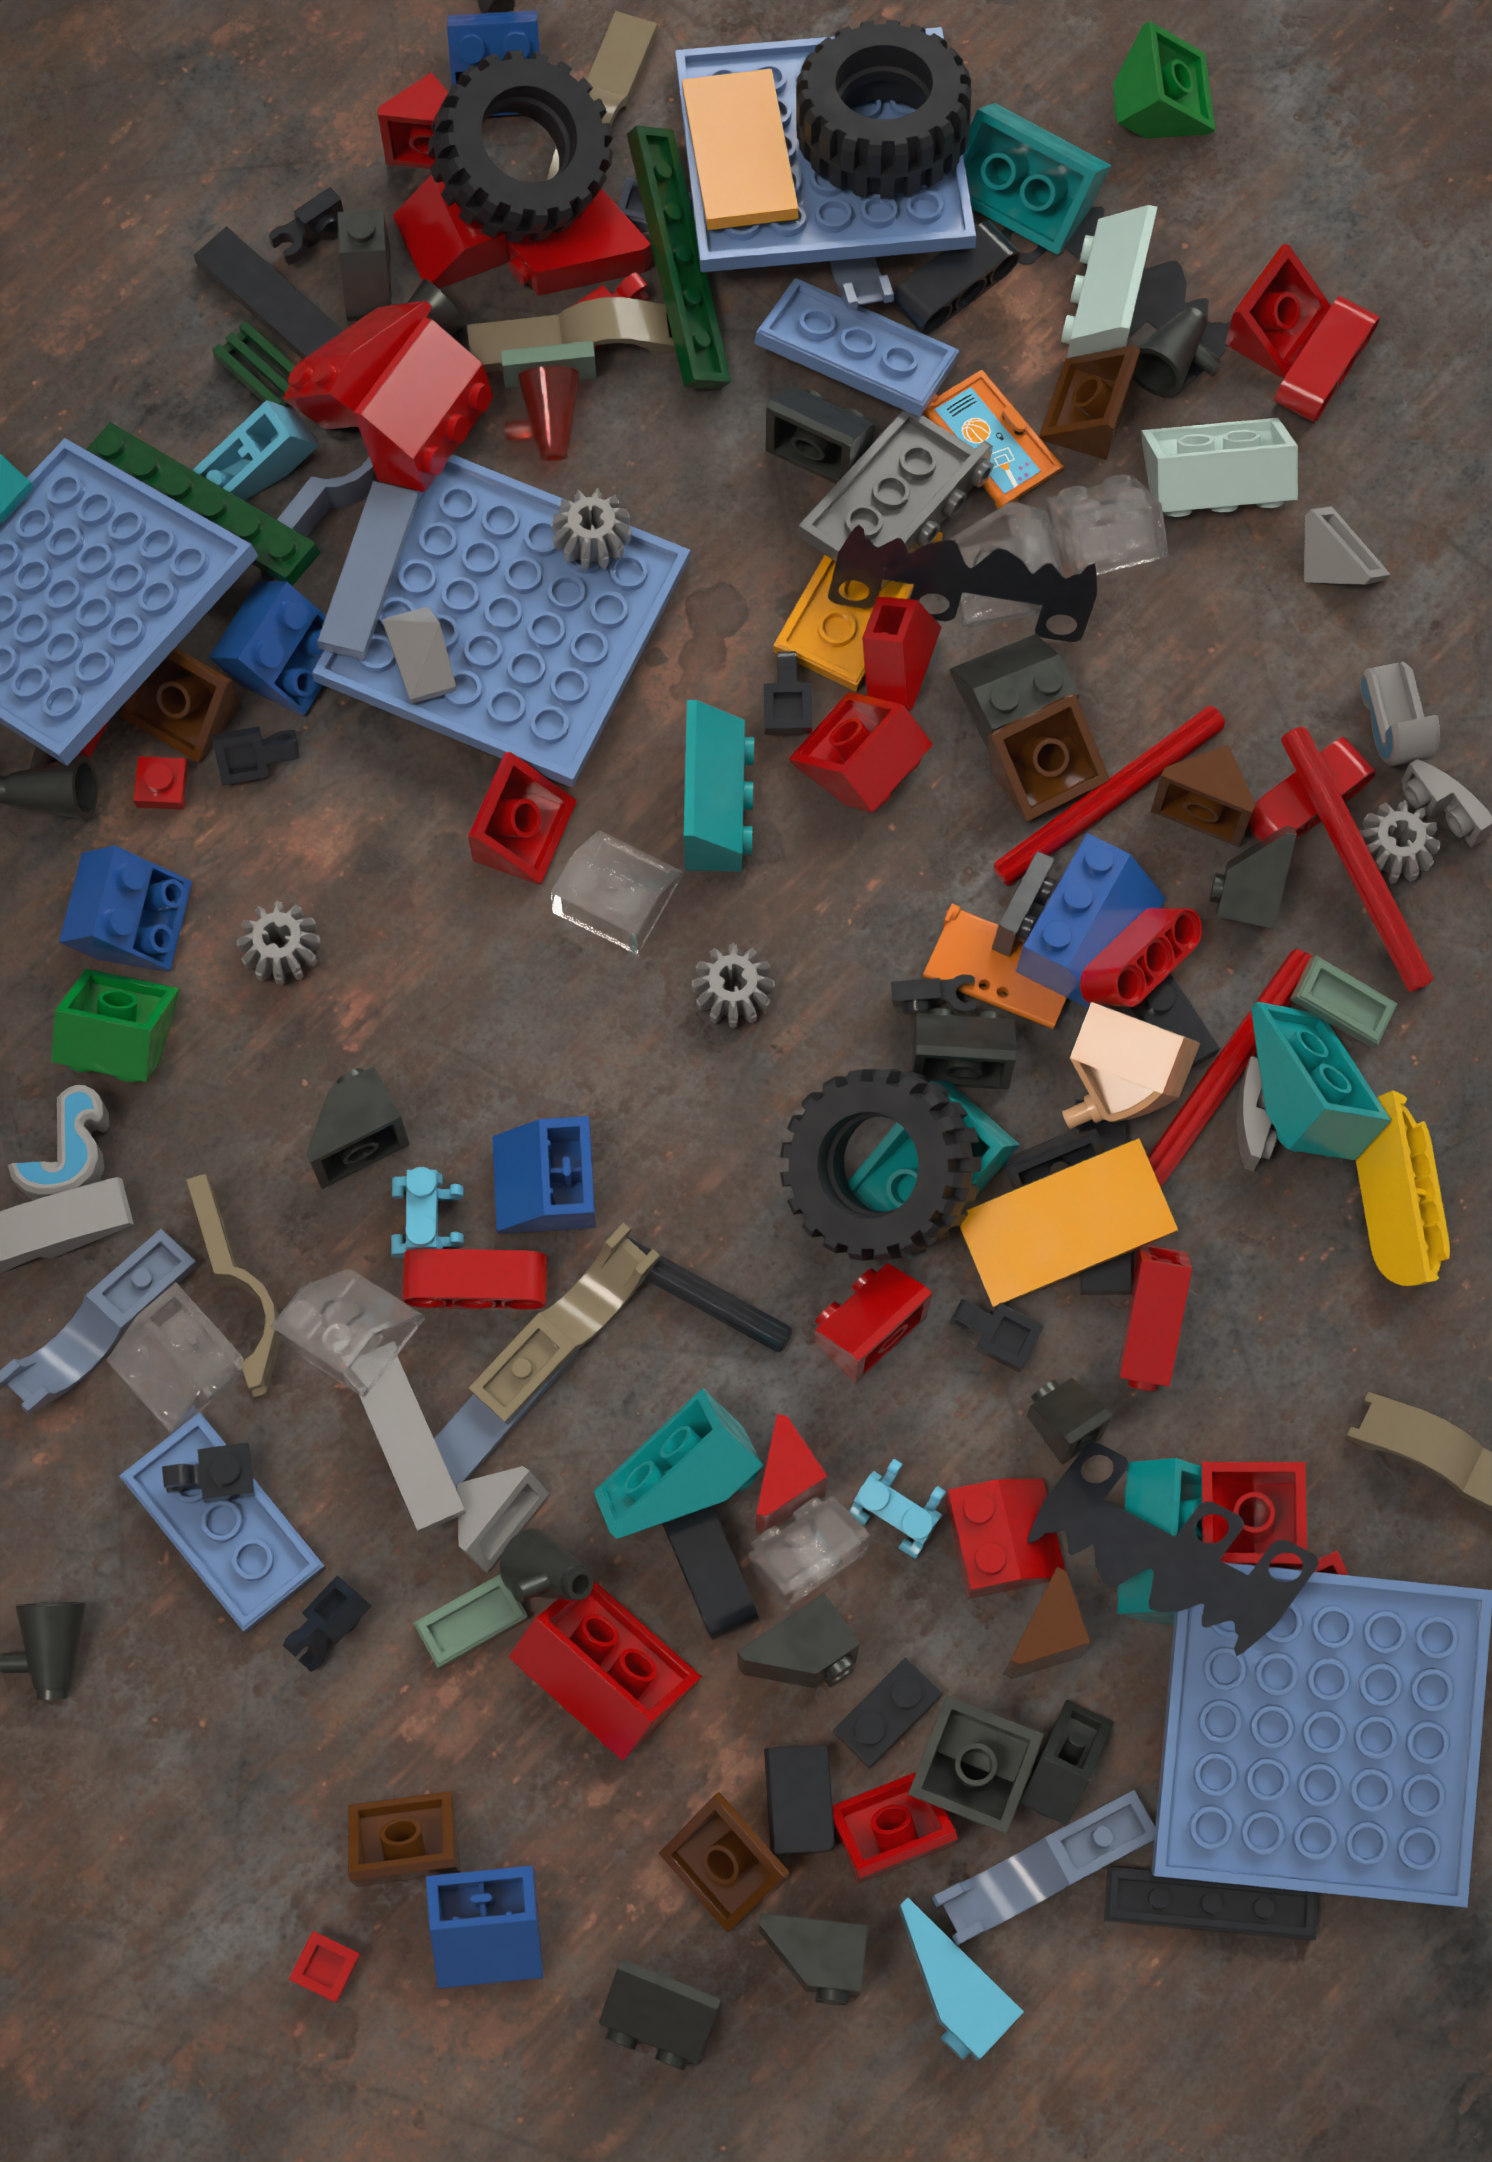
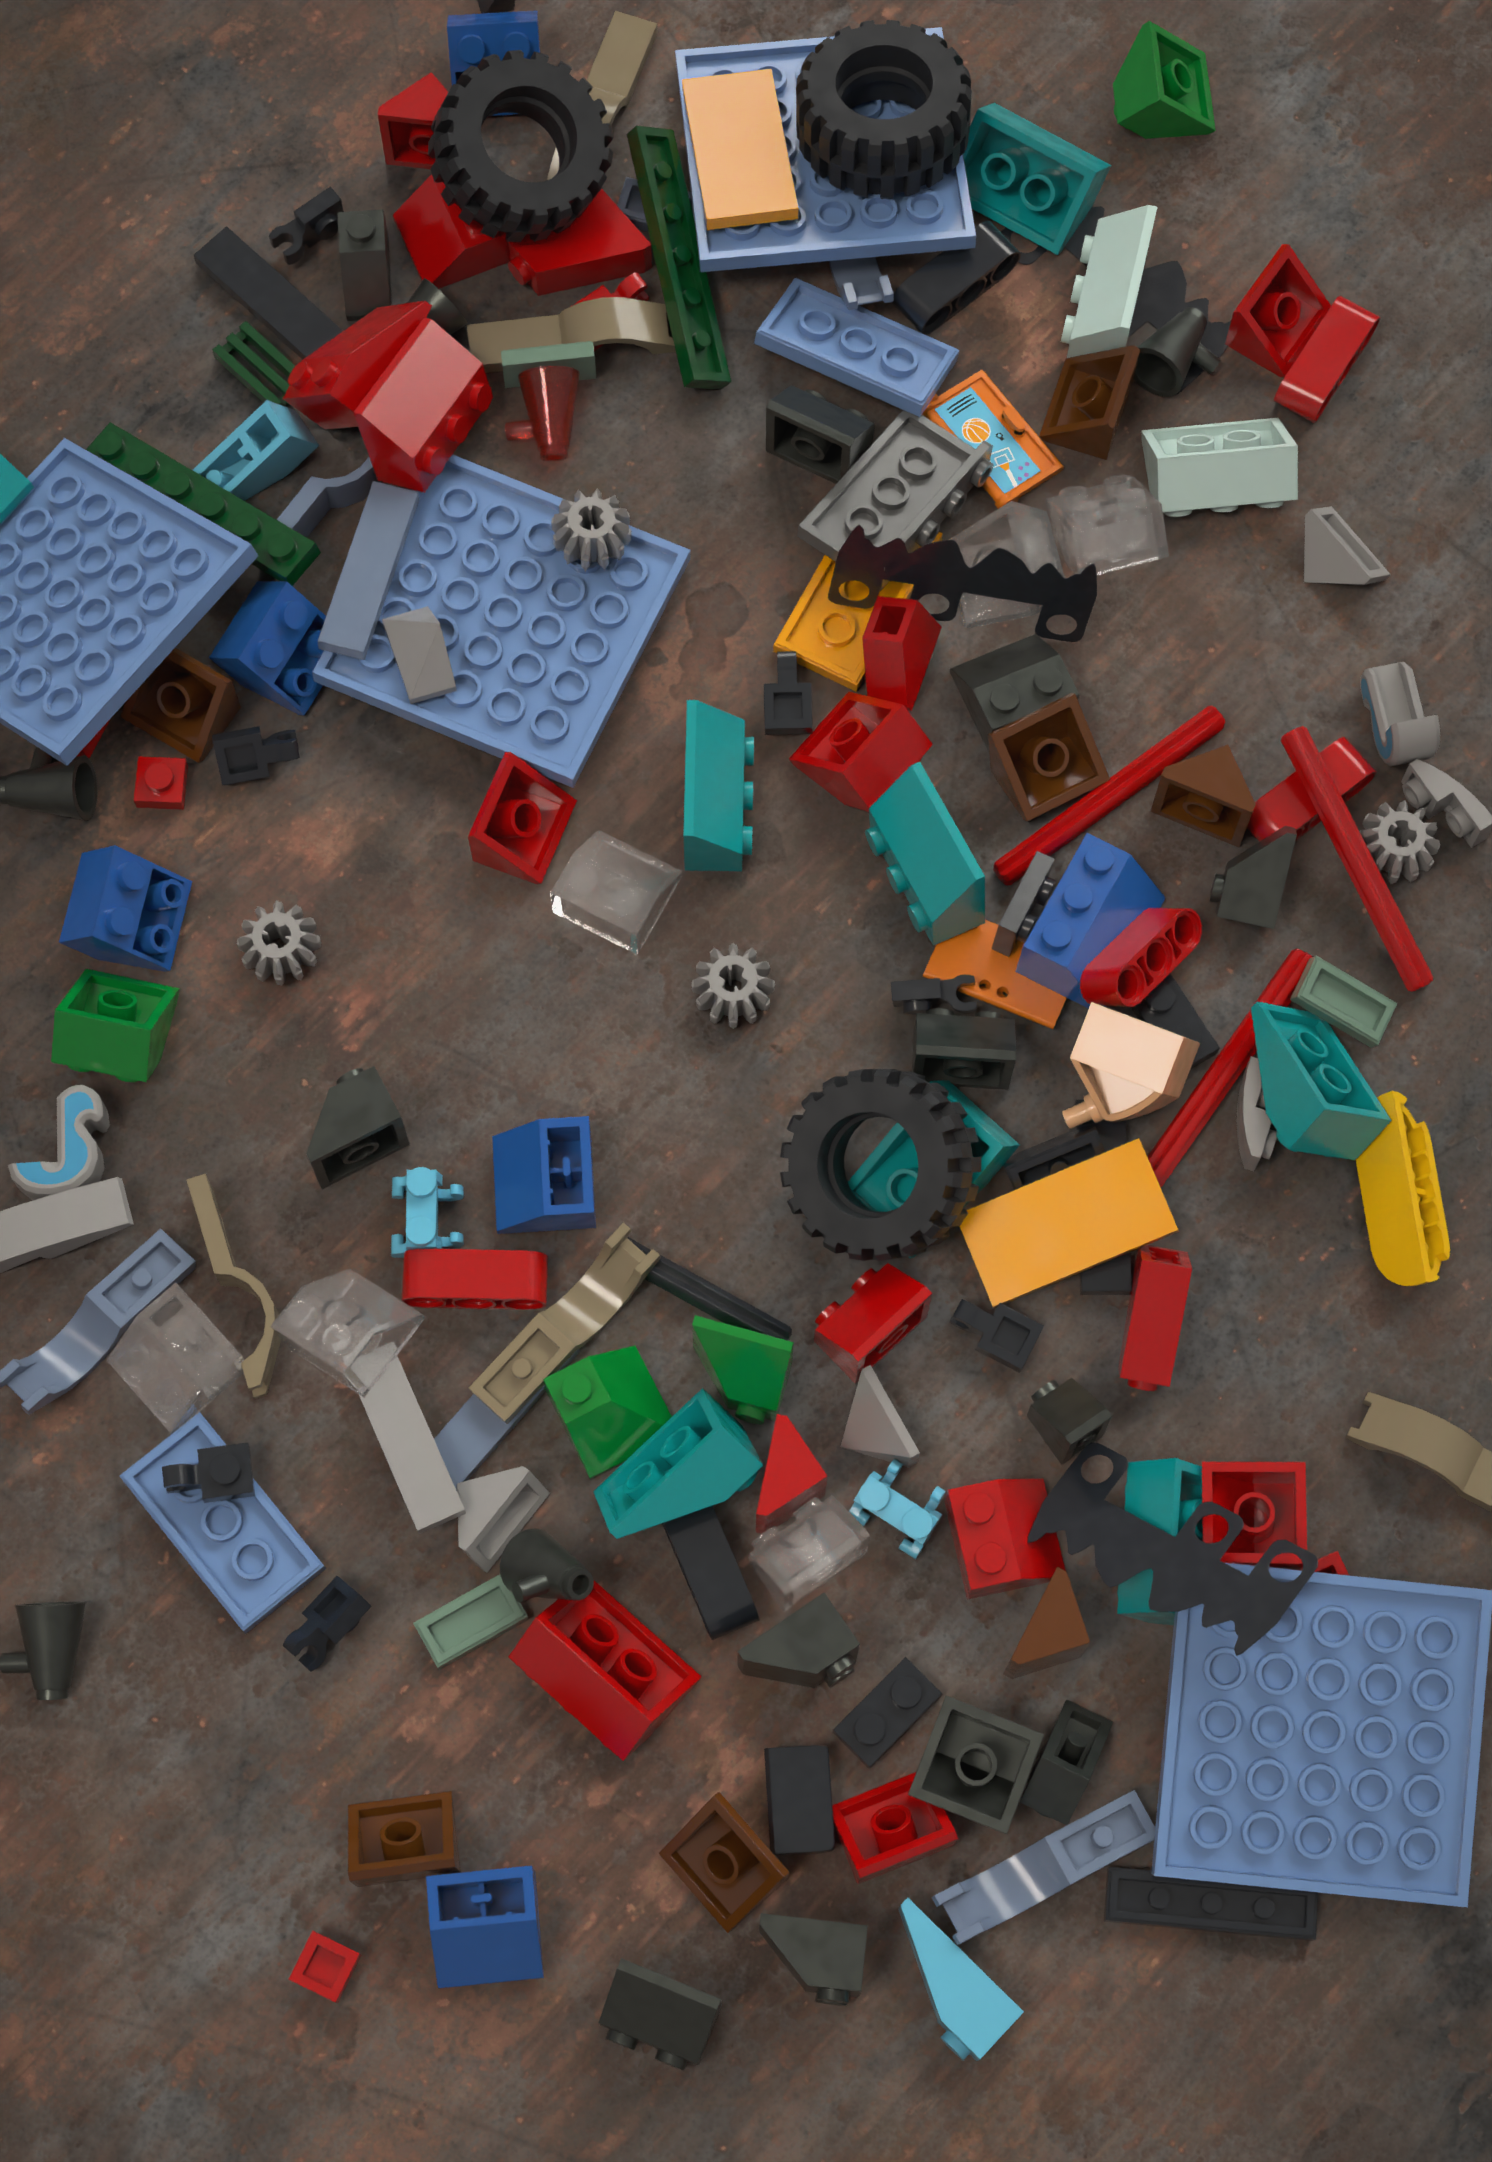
(607, 1407): none -> green slope
(744, 1367): none -> green slope
(875, 1425): none -> light grey slope
(927, 857): none -> teal slope

